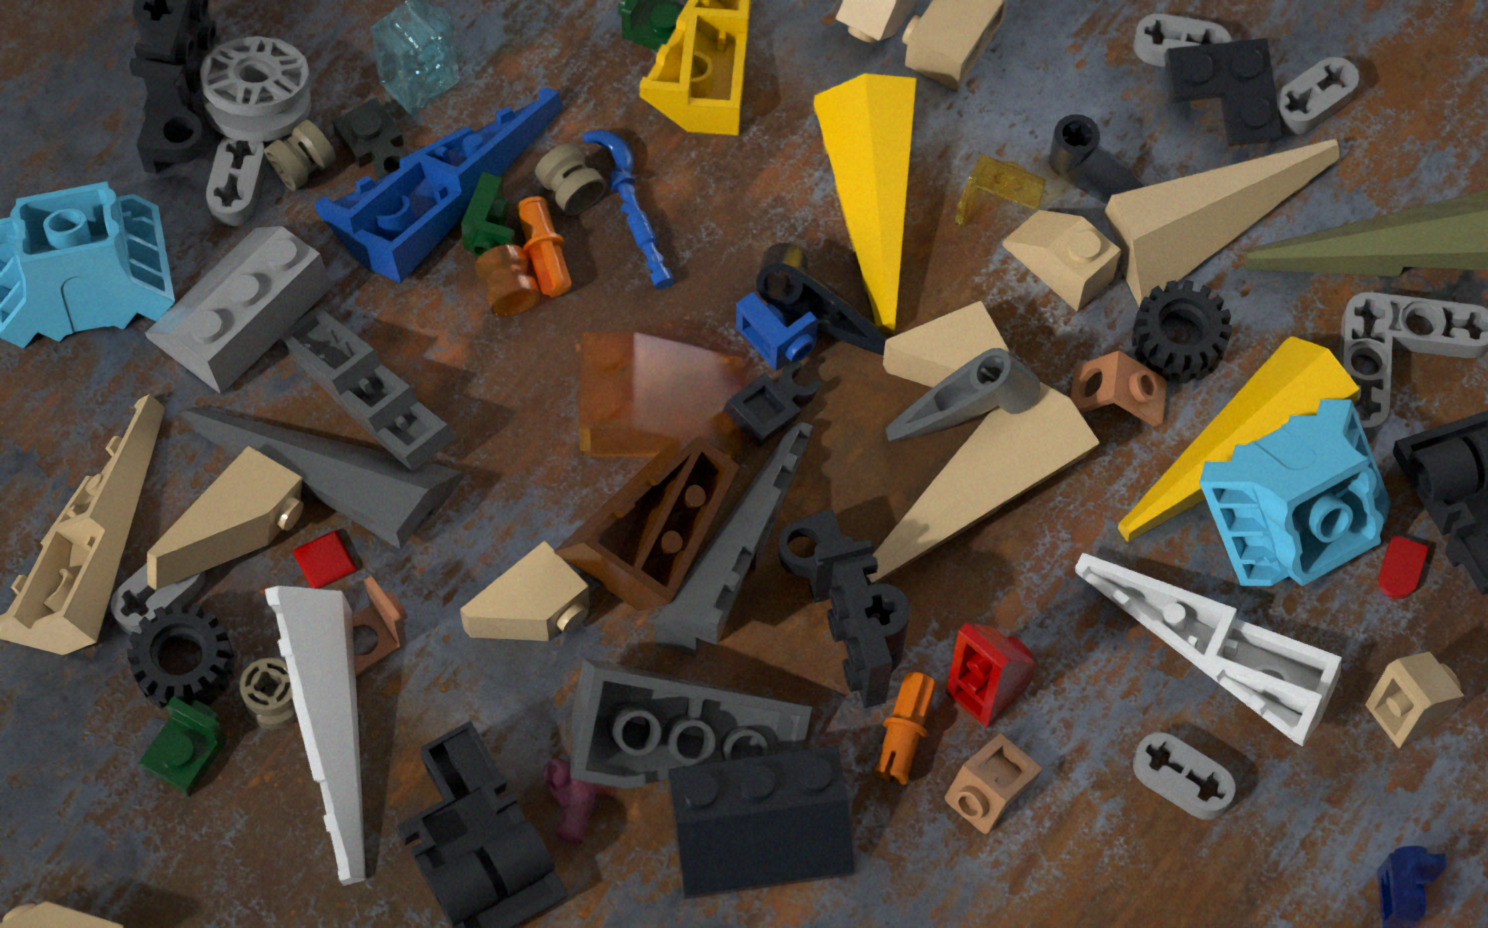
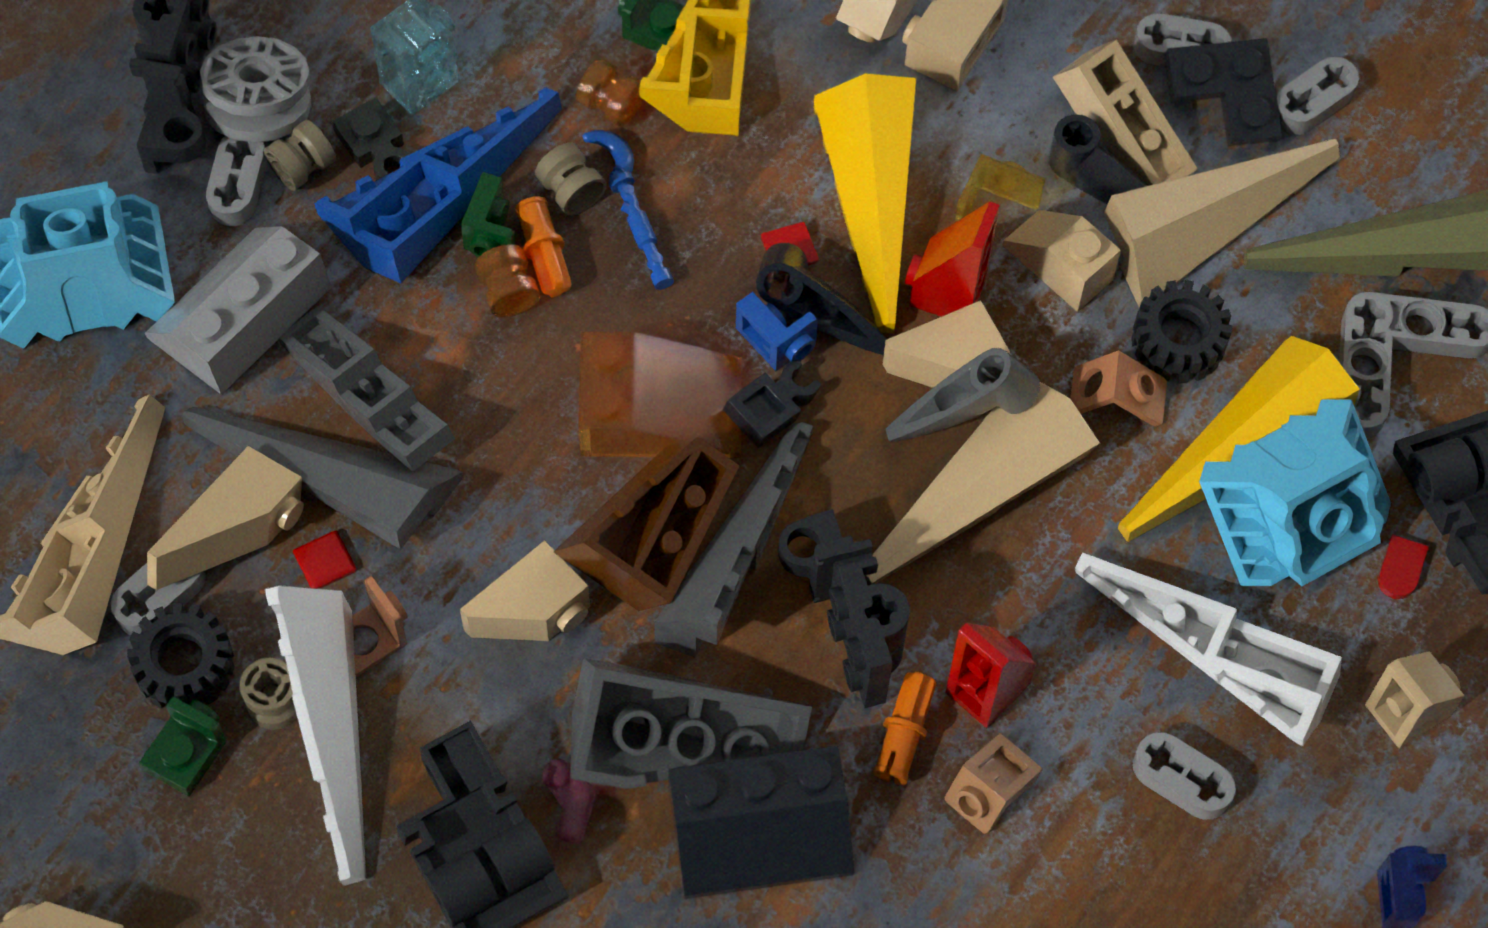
(610, 92): none -> clear orange wheel
(794, 234): none -> red piece
(954, 264): none -> red slope
(1129, 120): none -> tan slope

